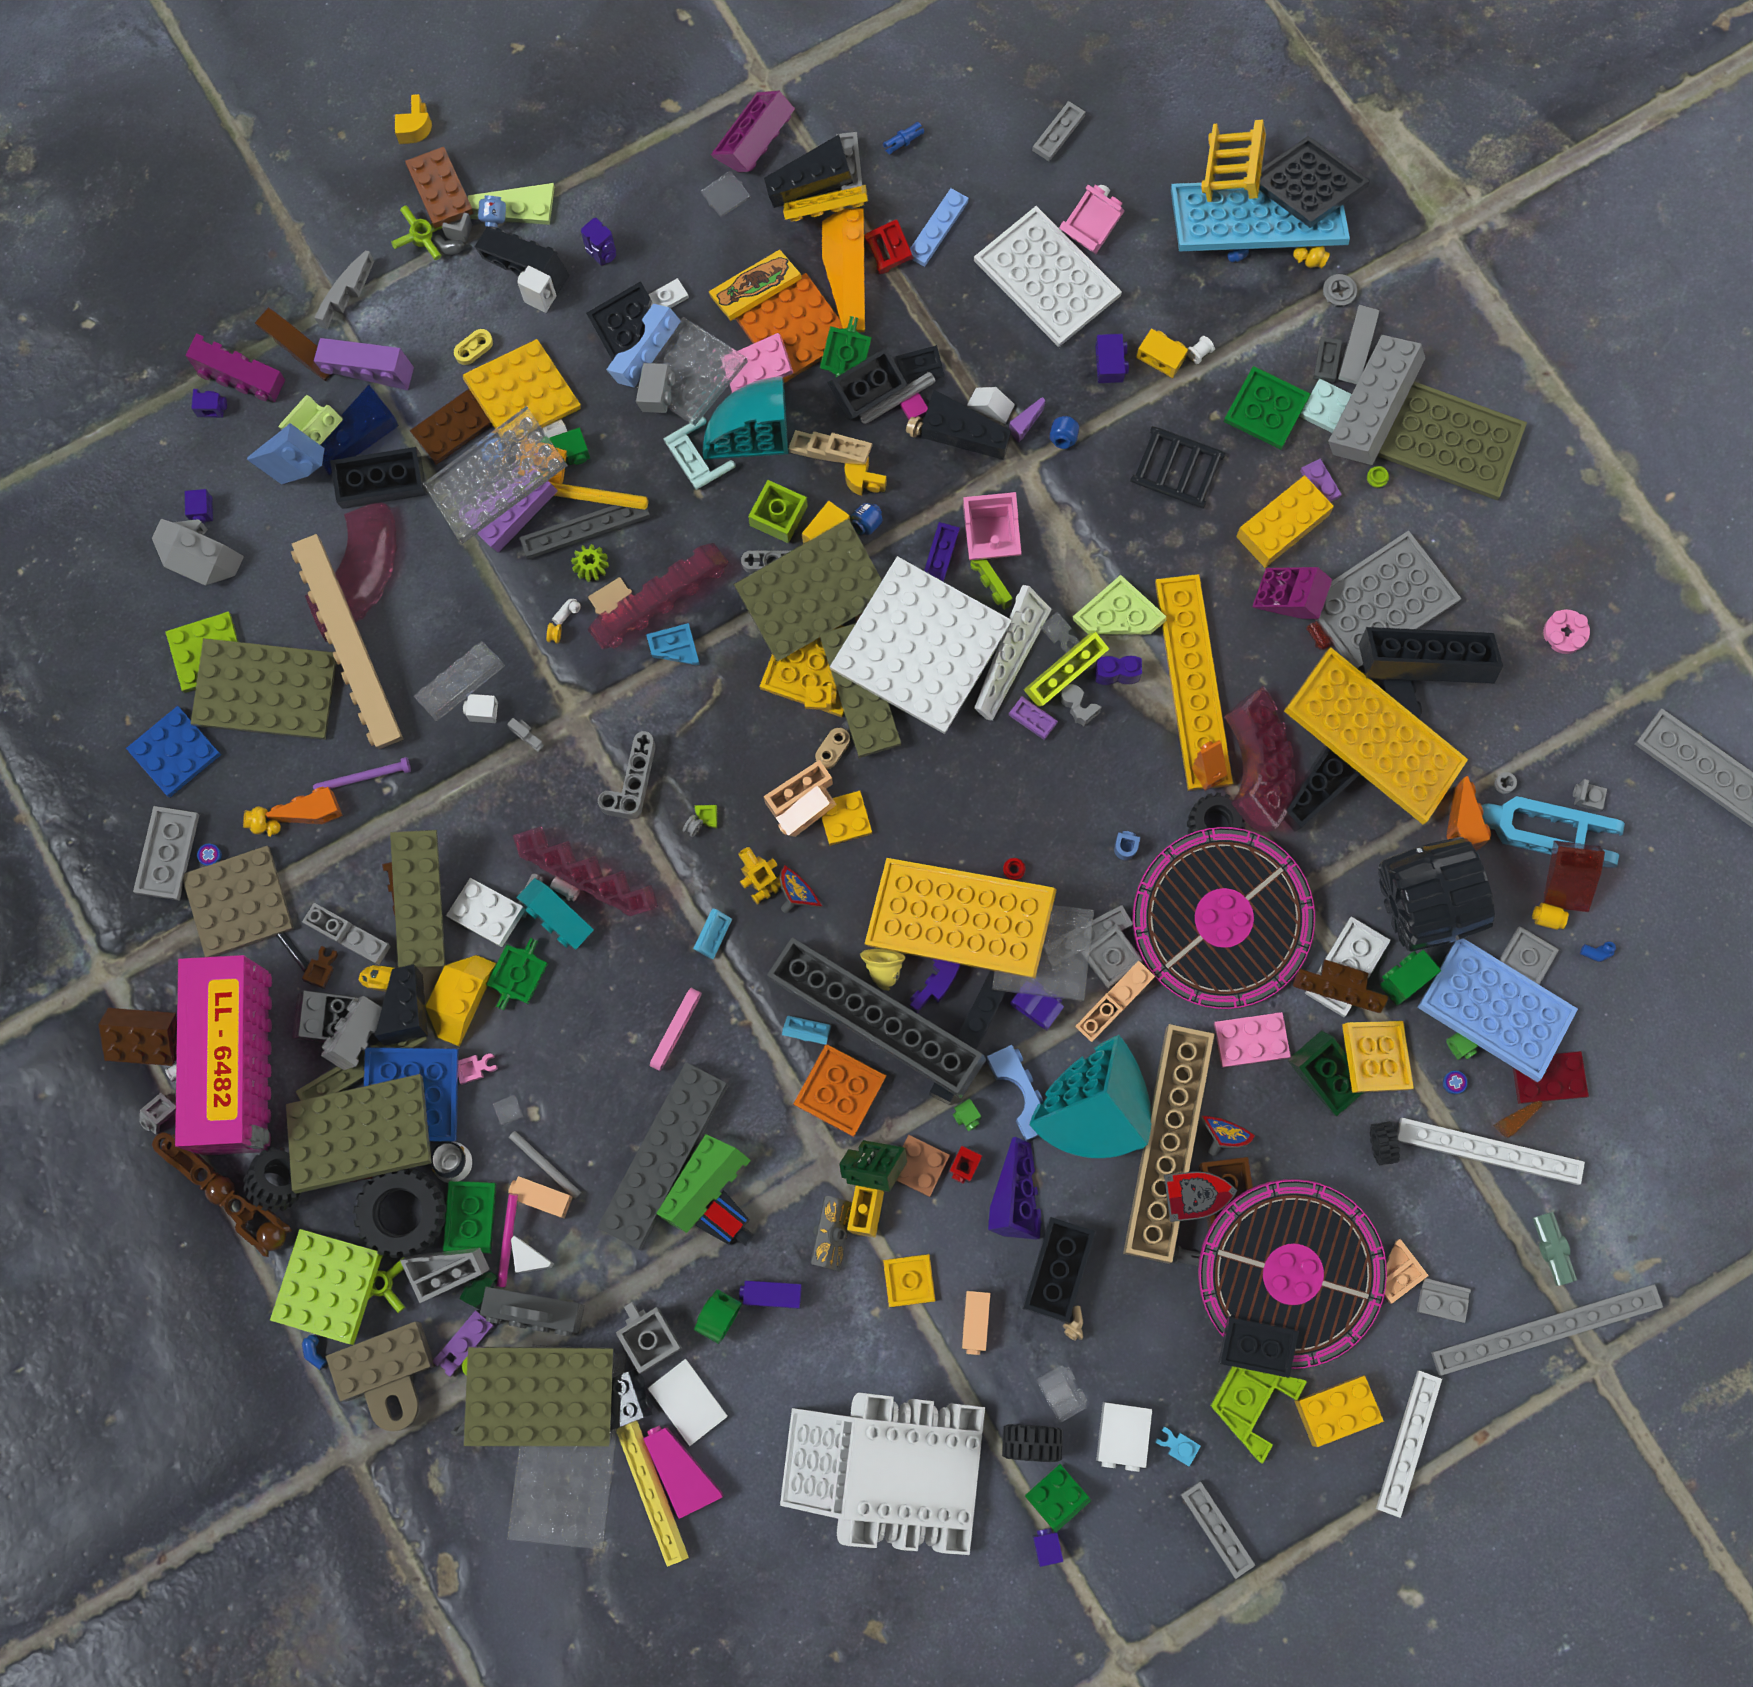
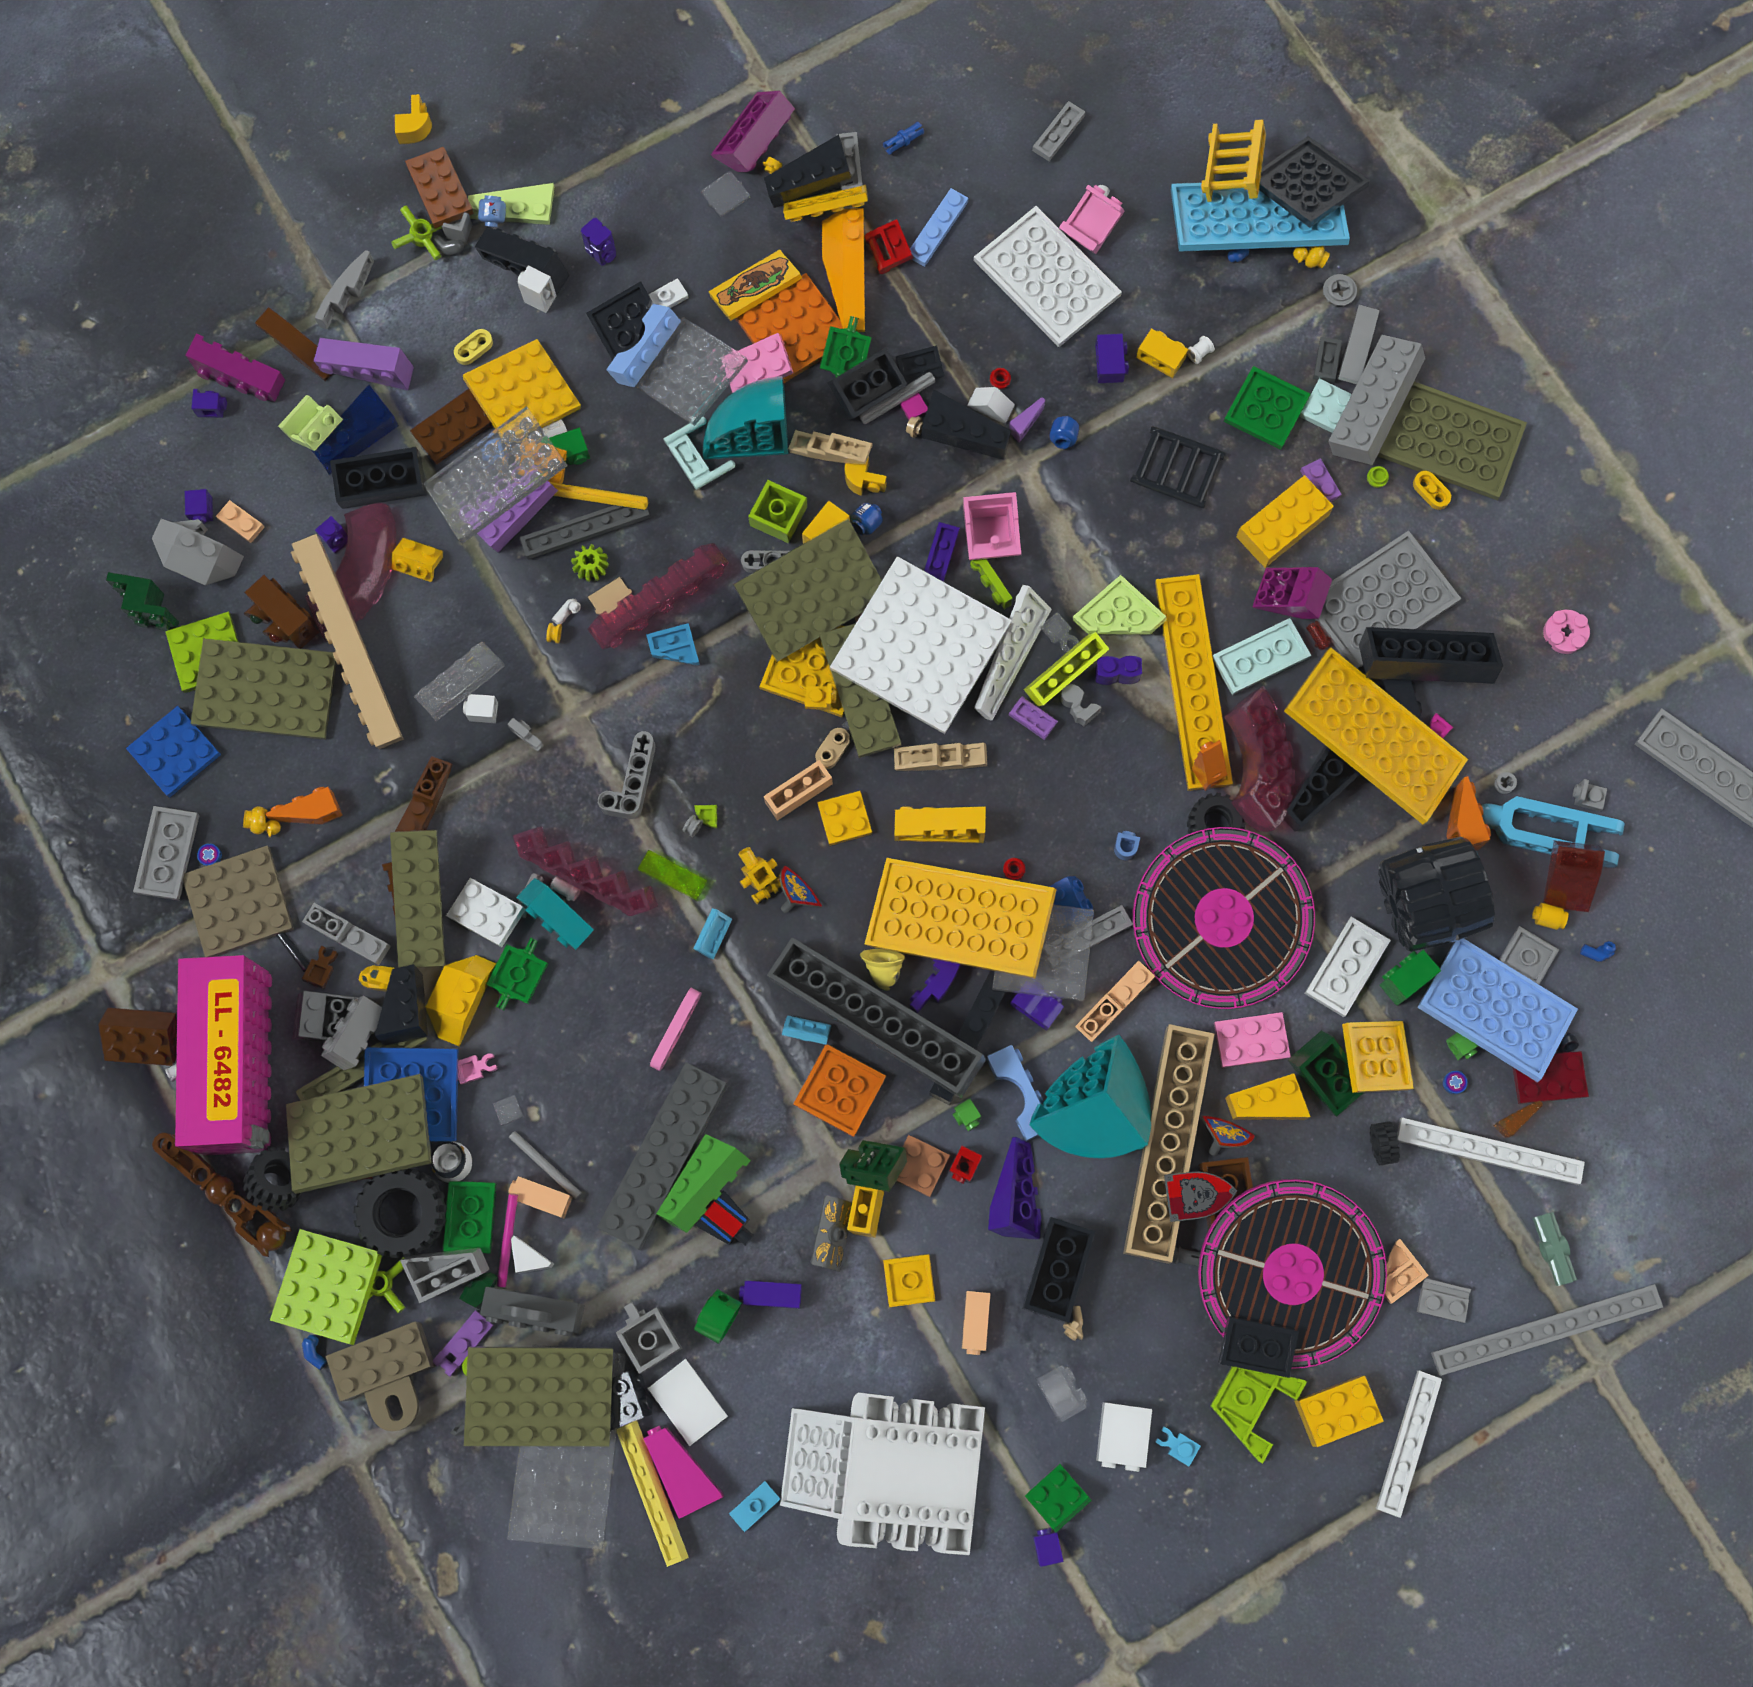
(142, 601): none -> dark green bracket
(156, 1113): light grey bracket -> none
(240, 521): none -> light nougat plate
(280, 608): none -> reddish brown piece
(288, 455): medium blue slope -> none
(332, 534): none -> dark purple brick
(404, 766): medium lavender bar -> none
(416, 559): none -> yellow bracket
(426, 796): none -> reddish brown slope
(655, 387): light grey brick -> none
(672, 875): none -> clear neon green plate
(754, 1506): none -> medium azure plate
(772, 165): none -> yellow plate
(805, 811): light nougat brick -> none
(940, 757): none -> tan slope
(940, 824): none -> yellow wedge
(1000, 372): none -> red plate
(1032, 1443): black tyre -> none
(1071, 893): none -> blue bracket
(1112, 956): light grey tile -> none
(1217, 1530): light grey plate -> none
(1261, 656): none -> light aqua plate
(1271, 1100): none -> yellow wedge
(1341, 984): reddish brown bracket -> none
(1432, 490): none -> yellow plate
(1440, 726): none -> dark pink tile
(1569, 1043): none -> black hinge

